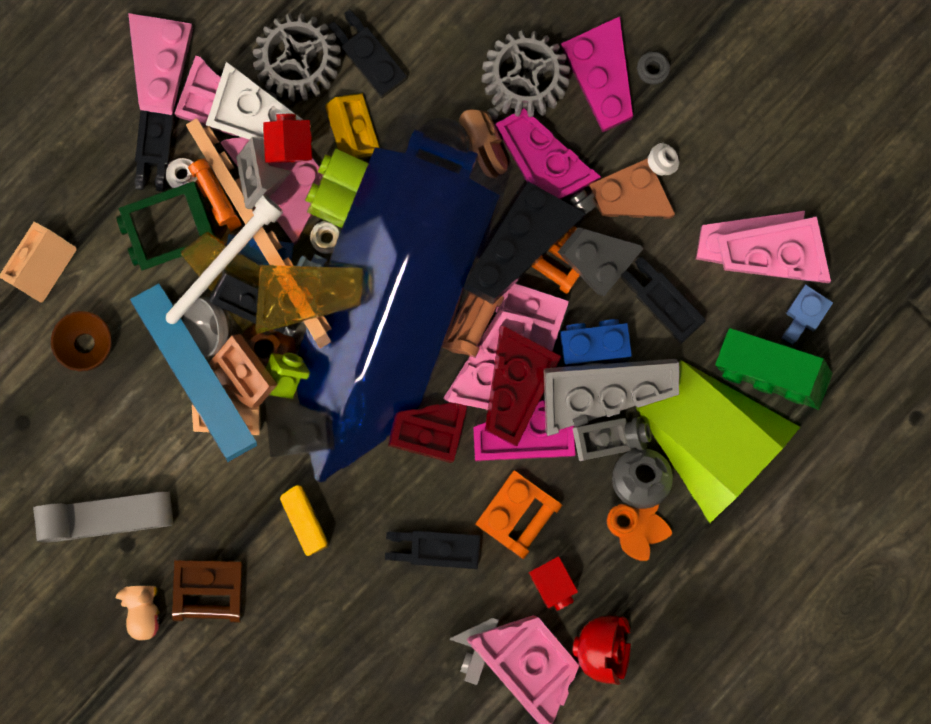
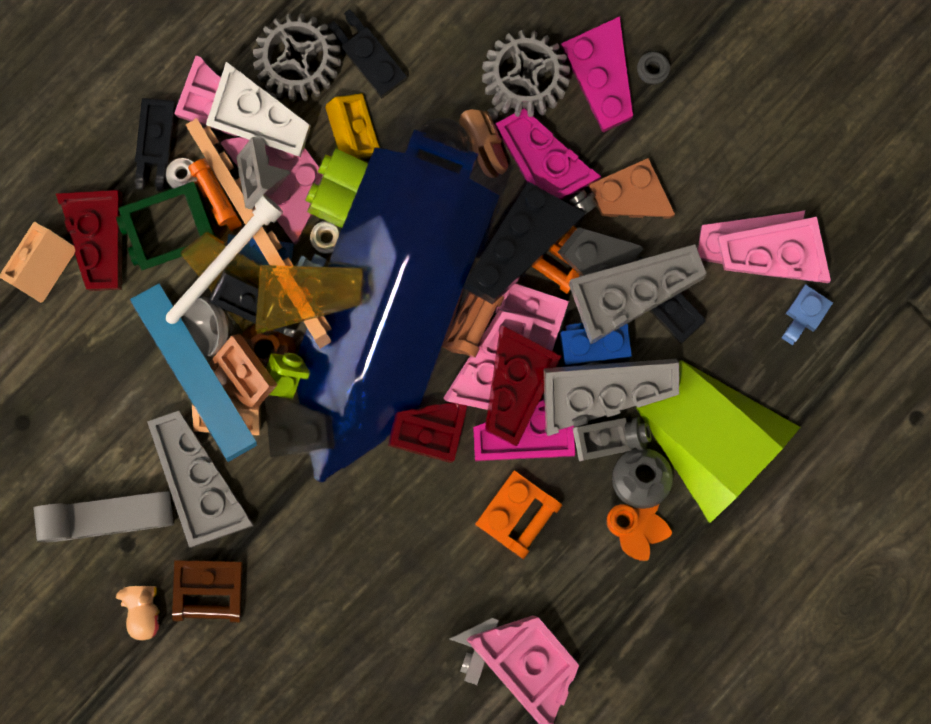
(69, 330): reddish brown piece -> none
(95, 236): none -> dark red wing
(159, 60): bright pink wing -> none
(197, 487): none -> light grey wing
(287, 139): red brick -> none
(304, 520): yellow slope -> none
(437, 549): black hinge -> none
(554, 584): red brick -> none
(603, 649): red cylinder -> none
(629, 290): none -> light grey wing
(663, 159): white plate -> none
(774, 368): green wedge -> none

